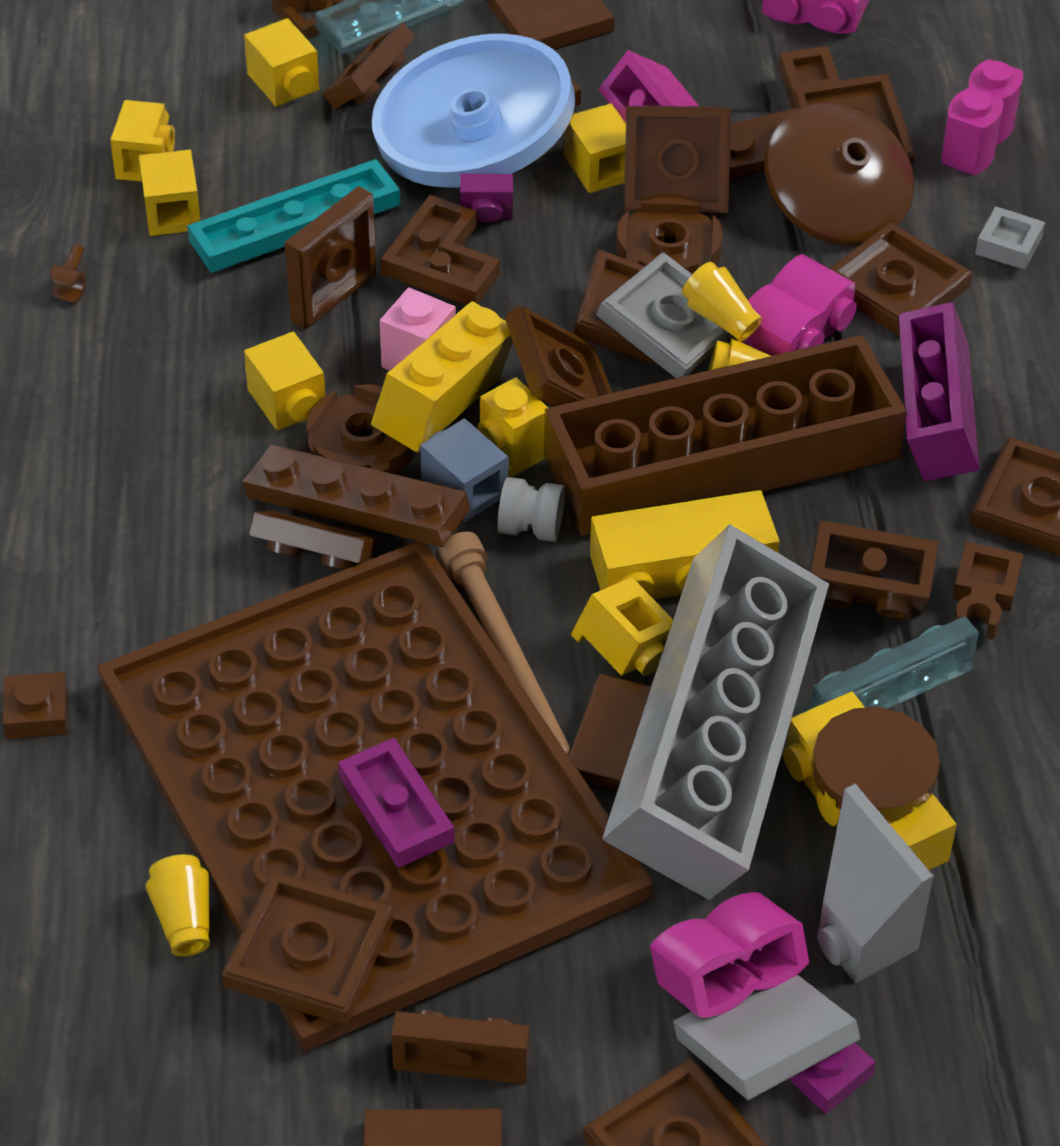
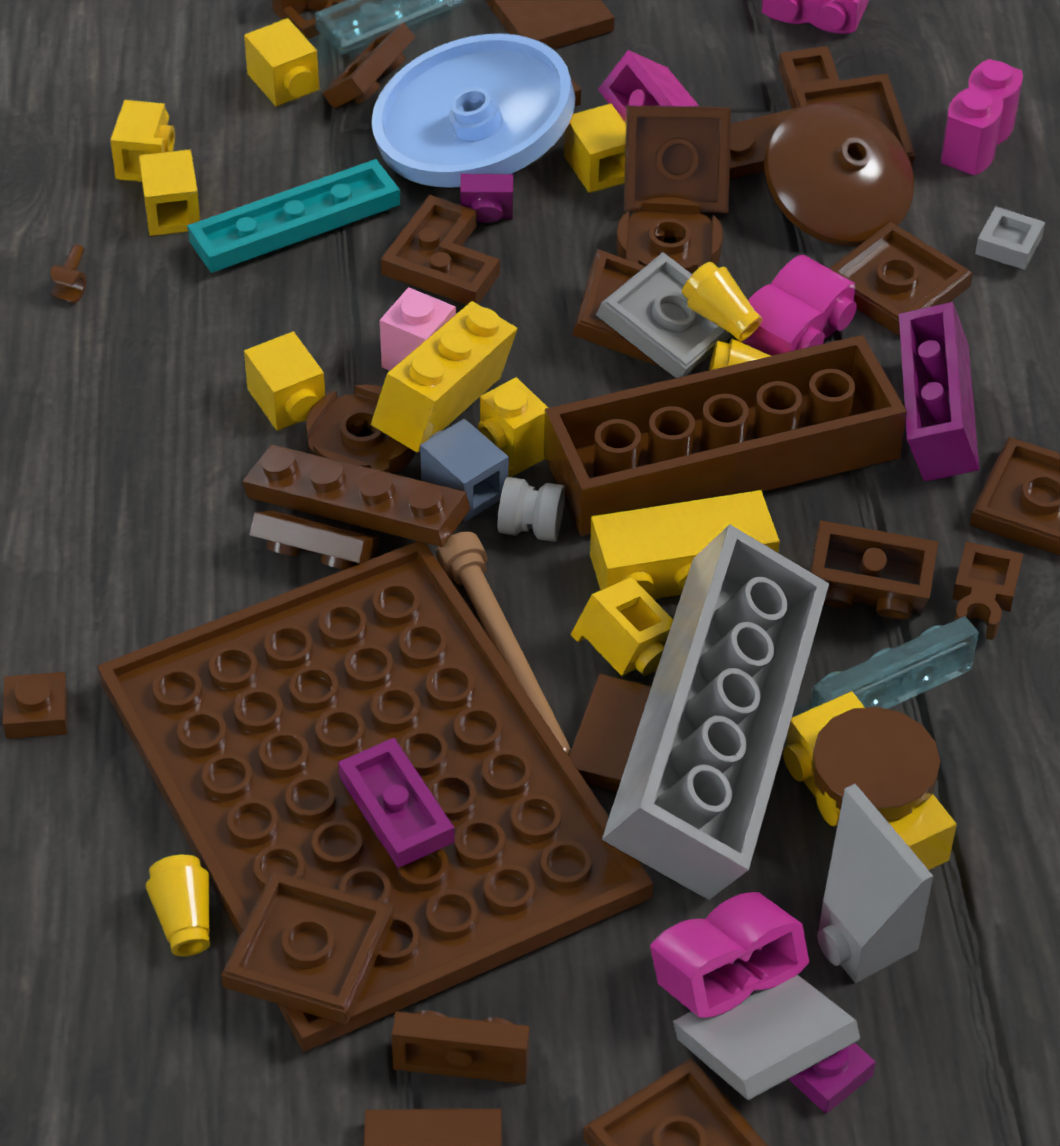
(331, 257): reddish brown tile -> none
(554, 360): reddish brown tile -> none

